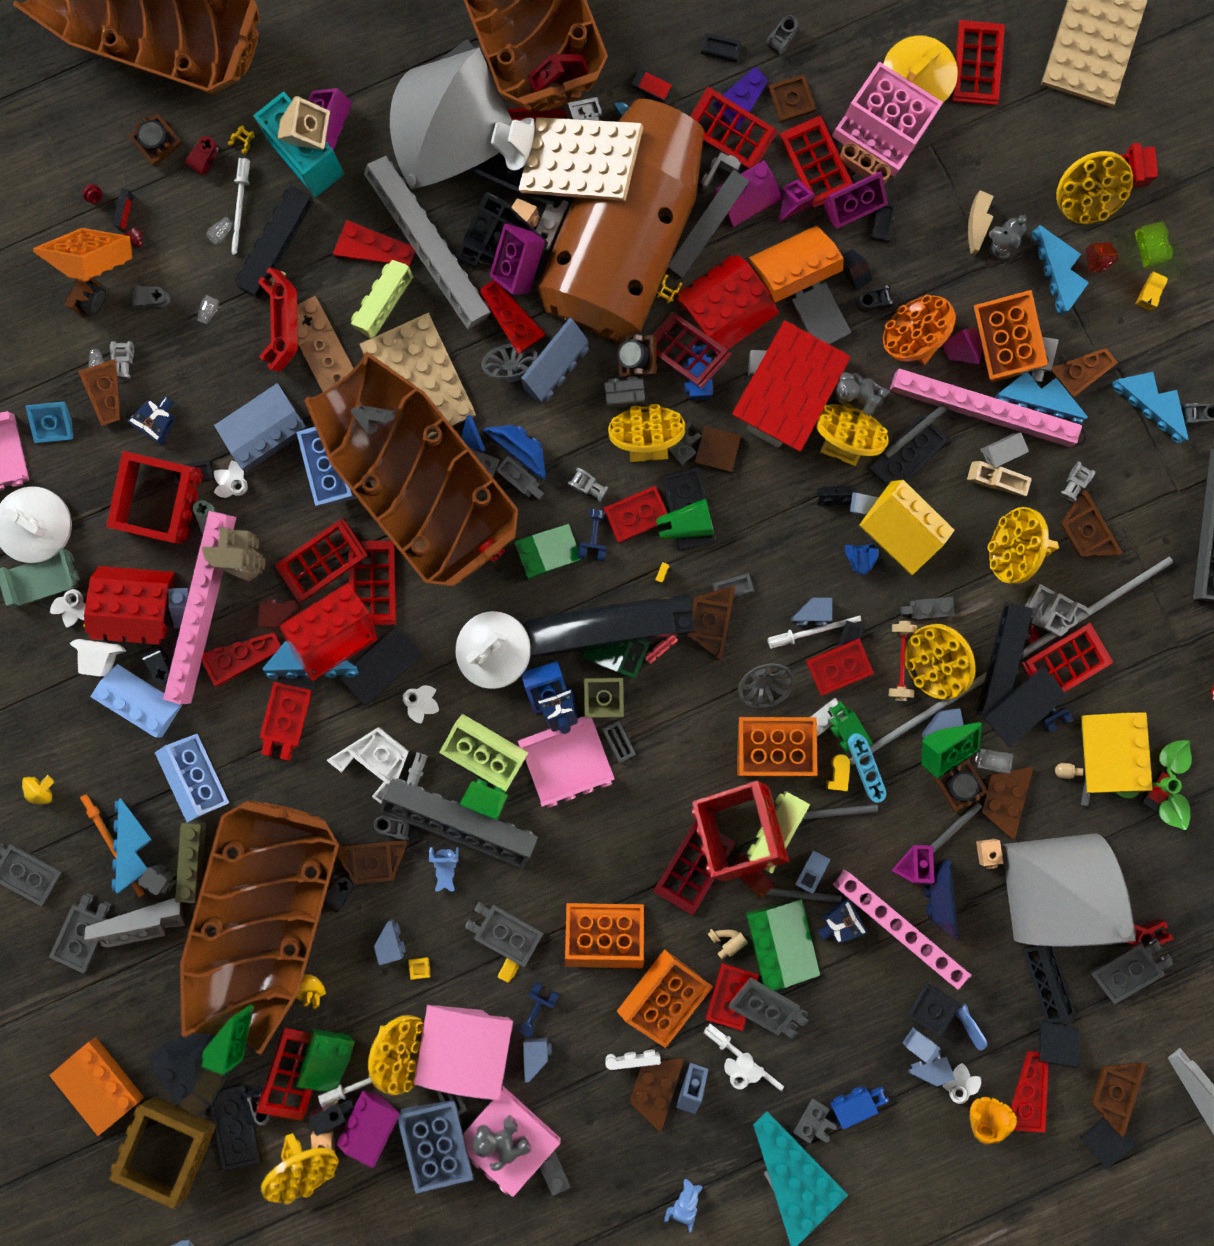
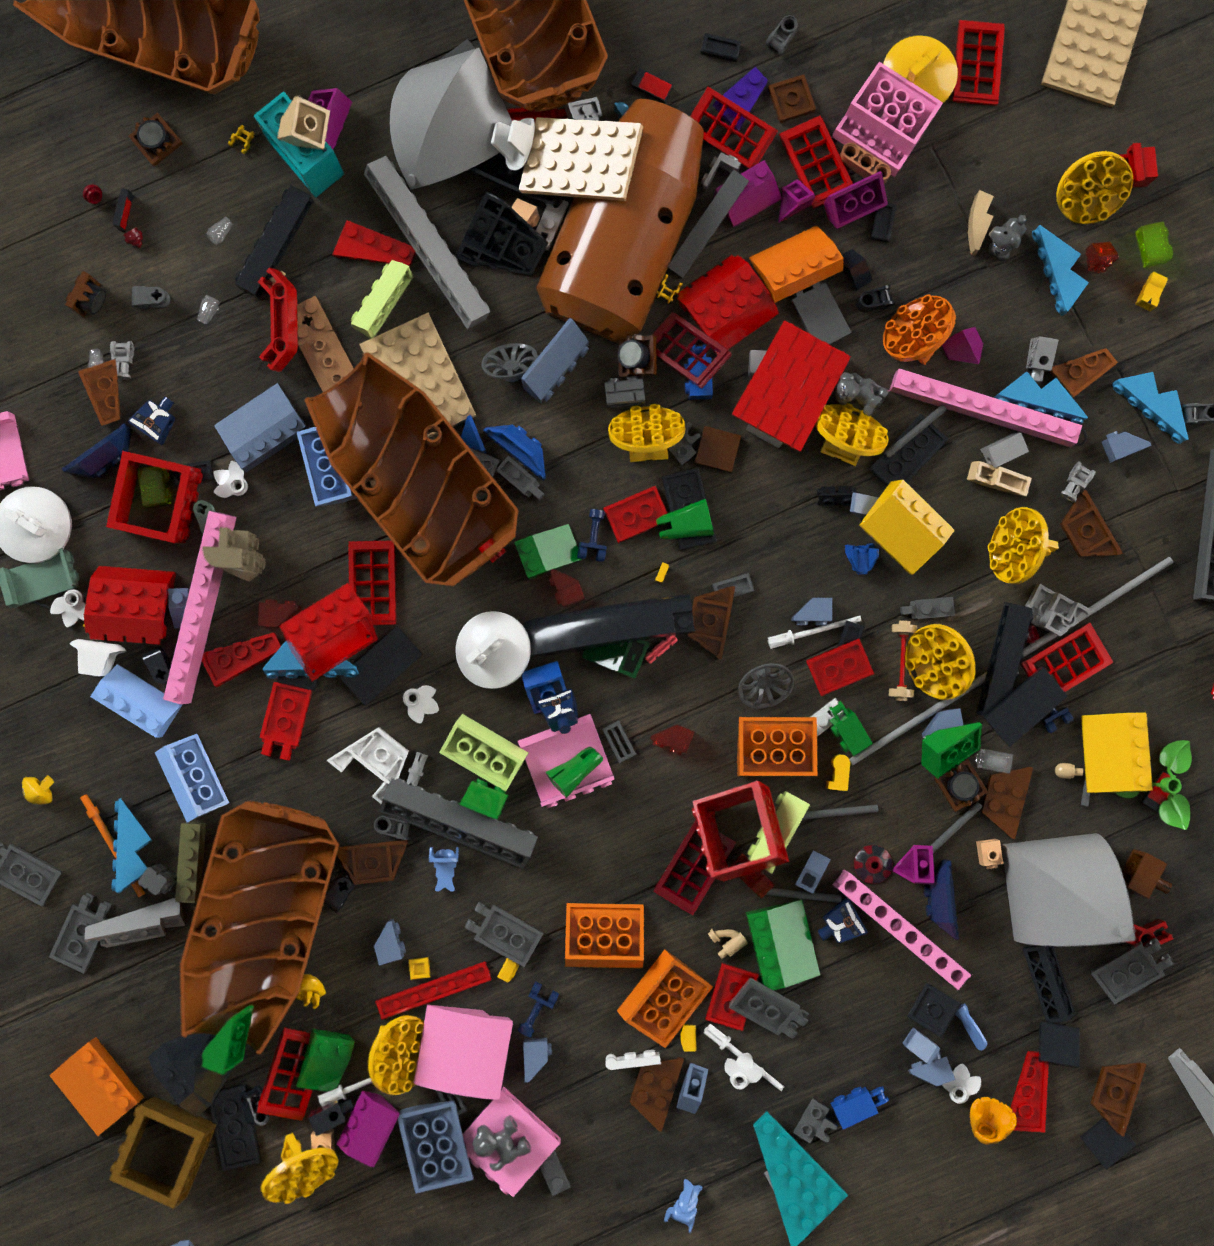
(50, 422): dark azure slope -> none
(86, 252): orange slope -> none
(101, 456): none -> dark blue wedge
(154, 486): none -> clear neon green brick
(202, 157): dark red piece -> none
(242, 180): white piece -> none
(292, 581): red piece -> none
(370, 417): dark grey slope -> none
(433, 990): none -> red tile
(513, 319): red wing -> none
(516, 259): magenta slope -> none
(558, 69): dark red panel -> none
(568, 588): none -> clear red slope
(571, 773): none -> green piece
(587, 484): light grey connector -> none
(604, 697): olive slope -> none
(675, 737): none -> clear red slope
(688, 1037): none -> yellow piece
(863, 863): none -> dish
(864, 769): medium azure beam -> none
(1011, 336): orange slope -> none
(1122, 445): none -> sand blue slope
(1143, 874): none -> reddish brown brick

